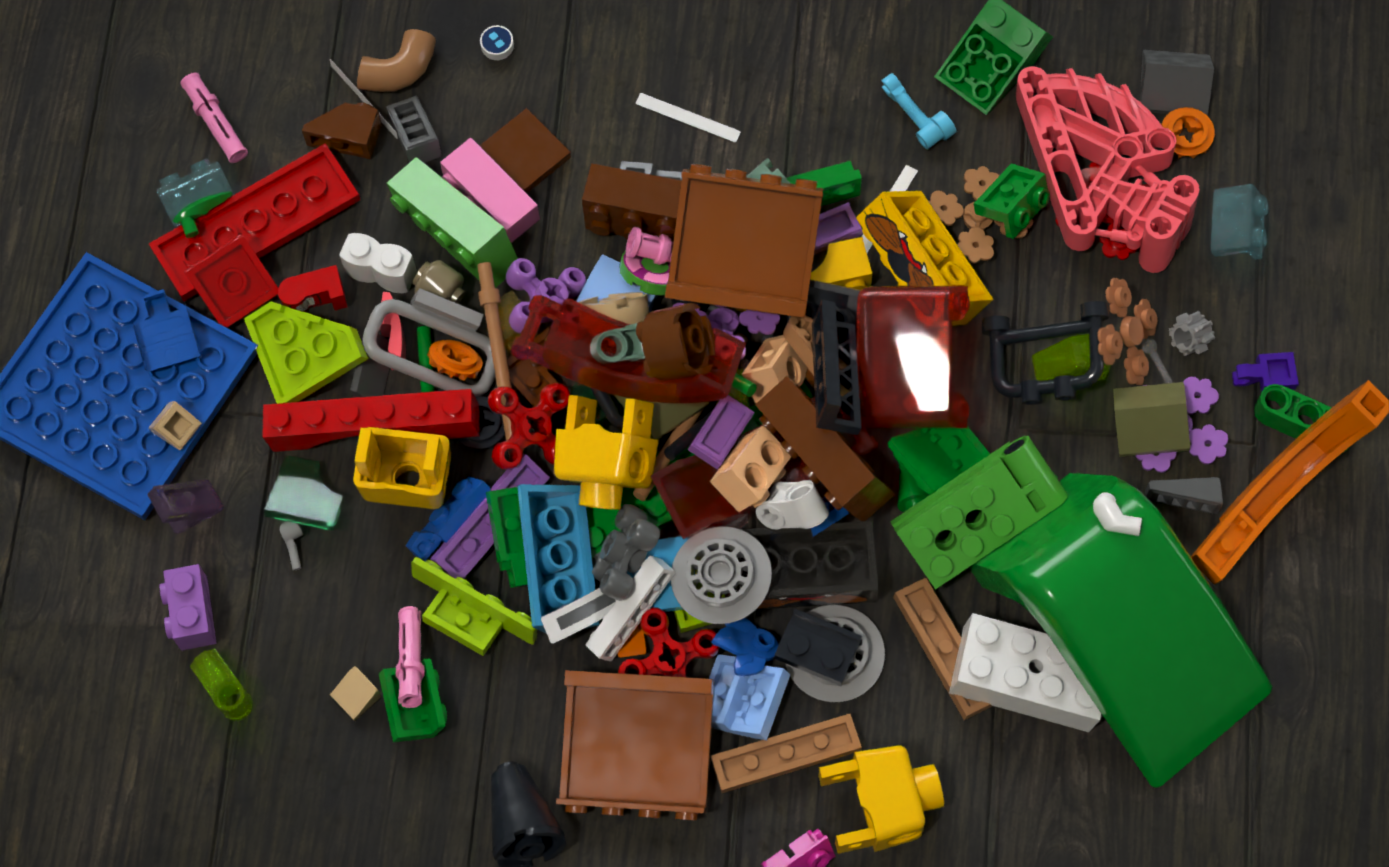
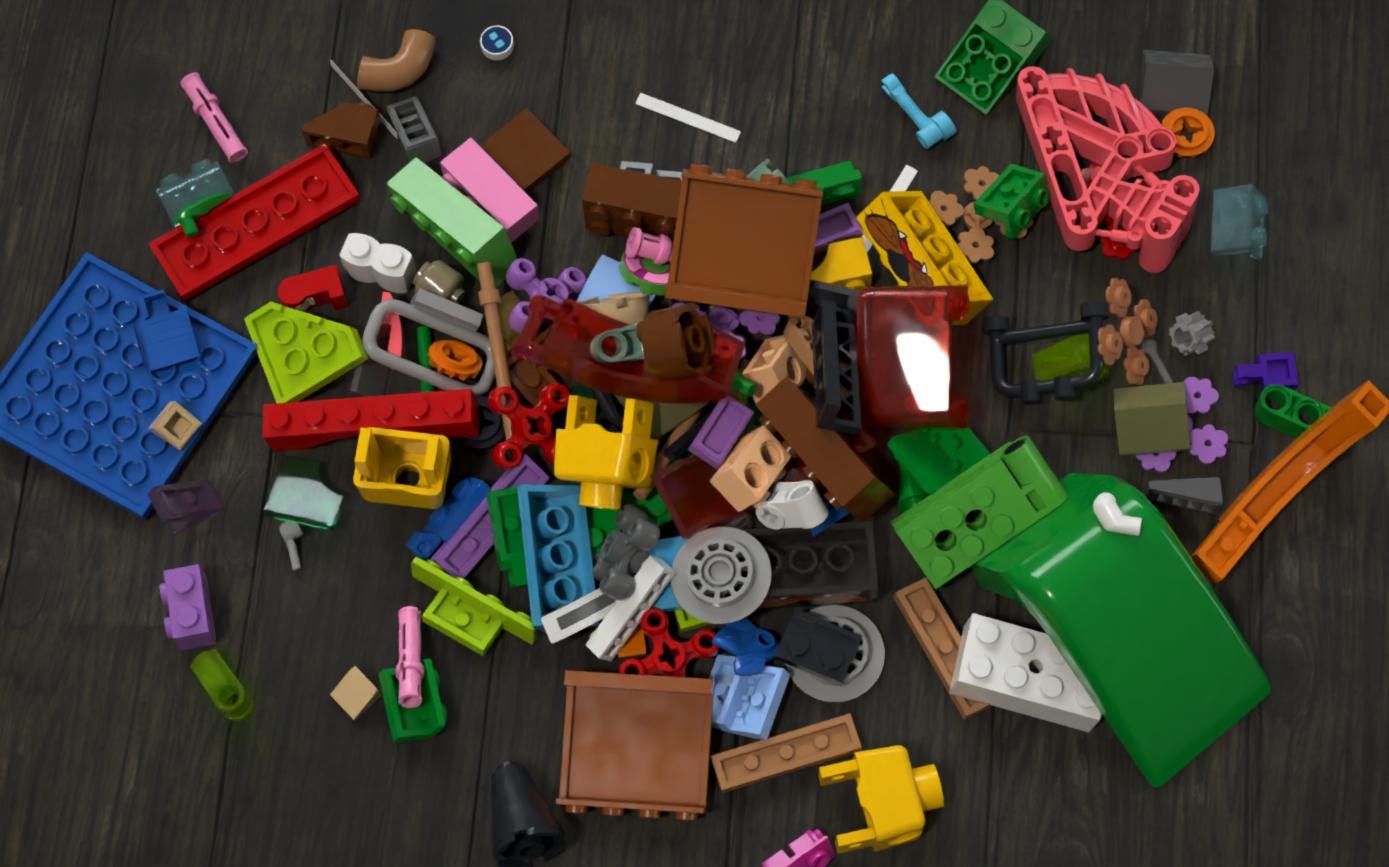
(232, 281): red plate -> none

